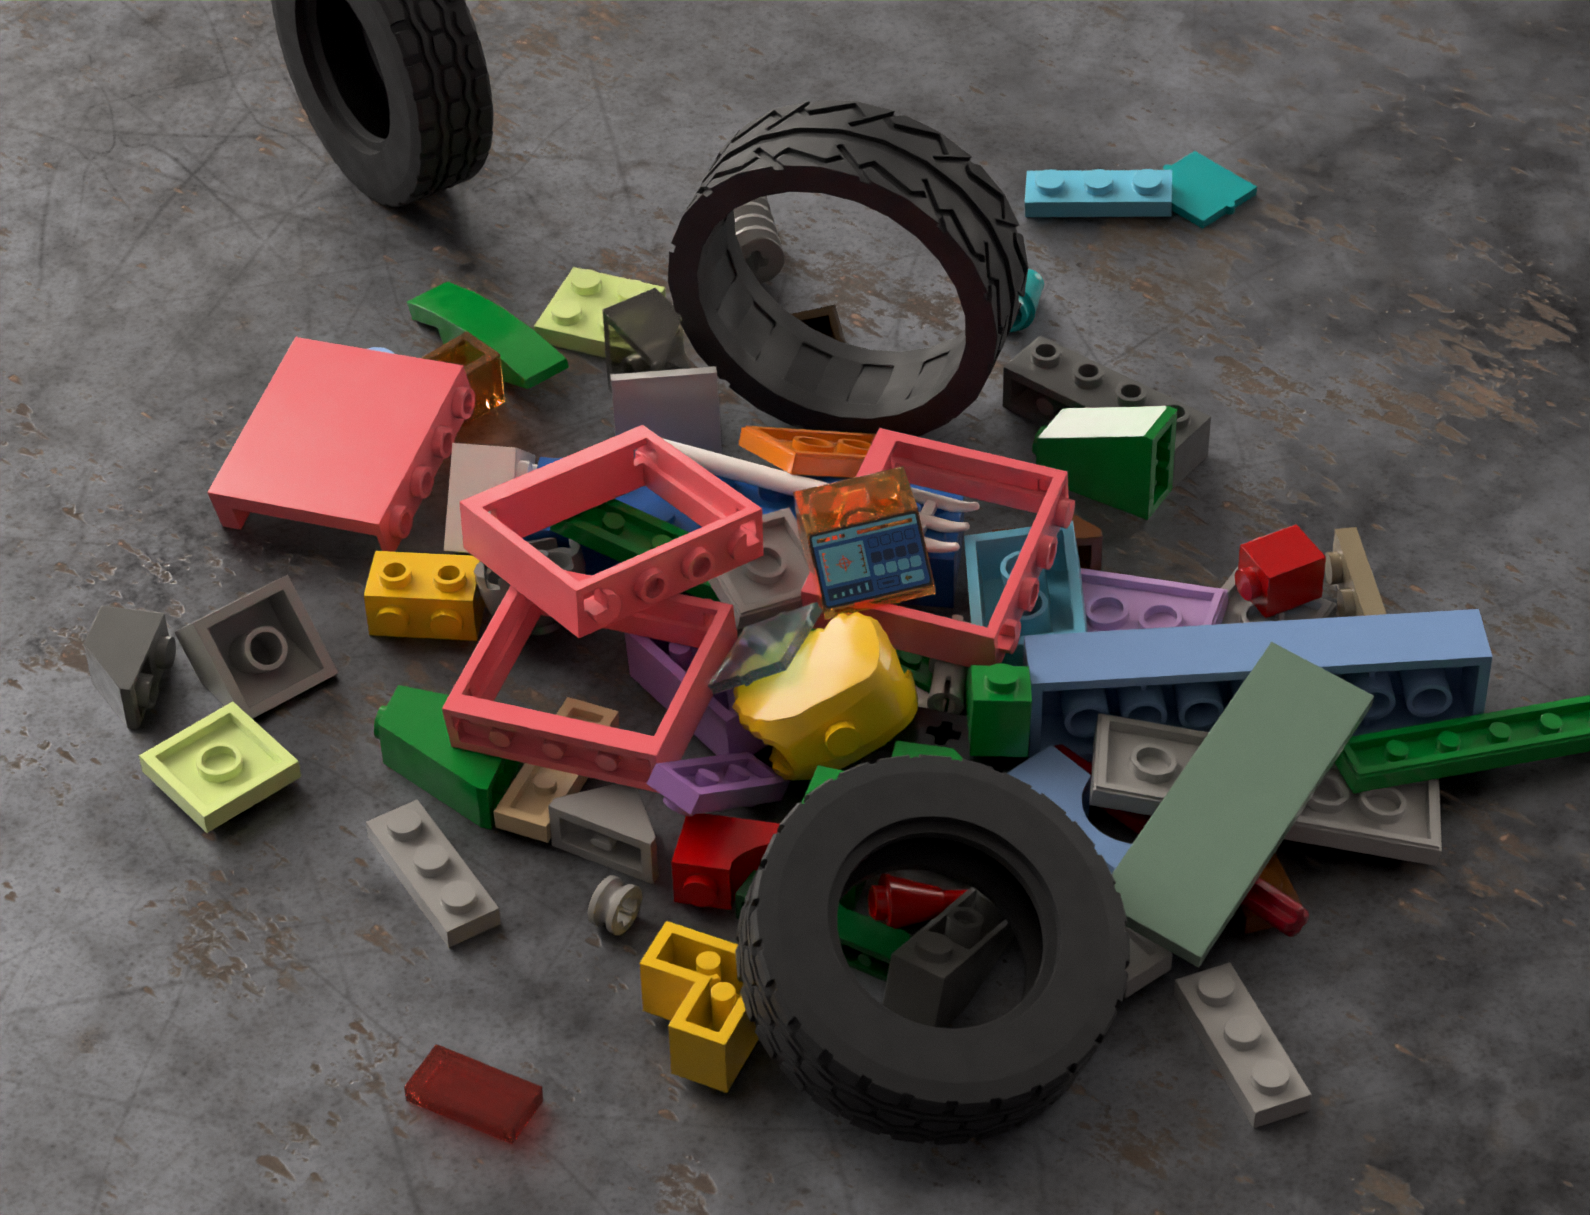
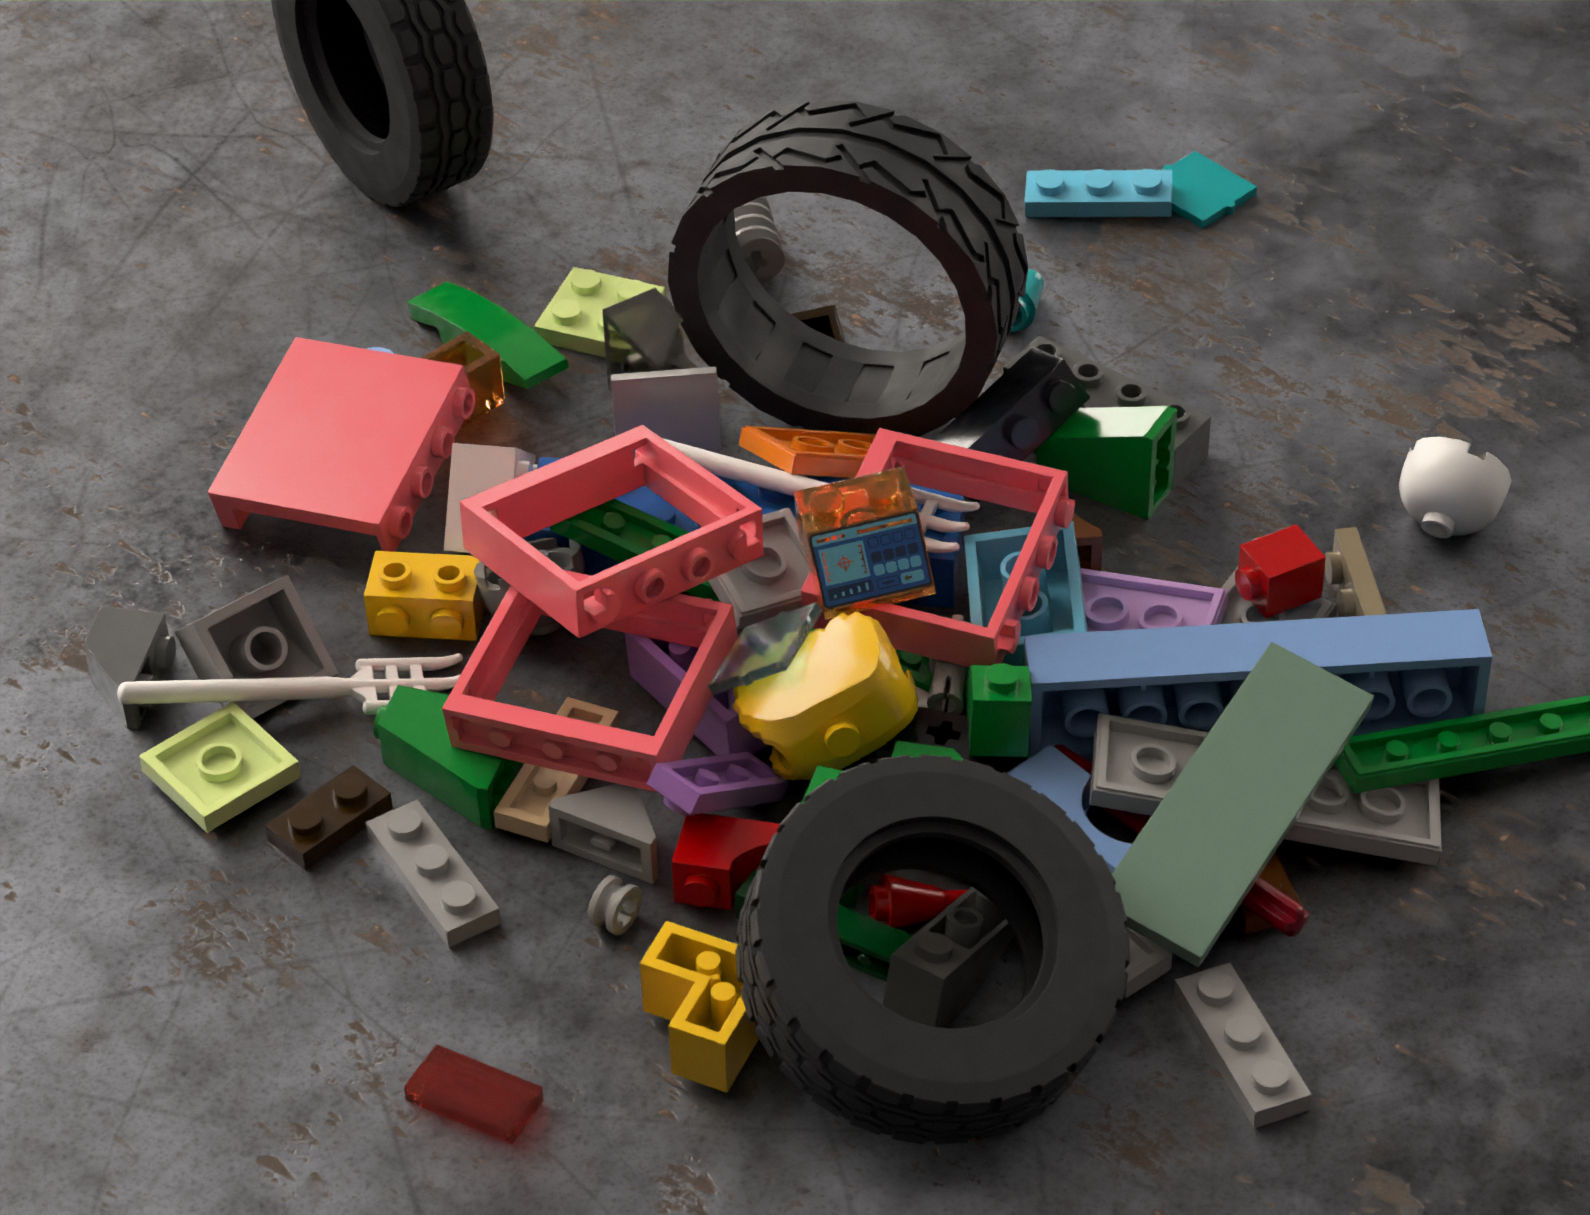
(328, 817): none -> dark brown plate
(359, 686): none -> white piece
(1019, 408): none -> black brick
(1451, 488): none -> white cylinder

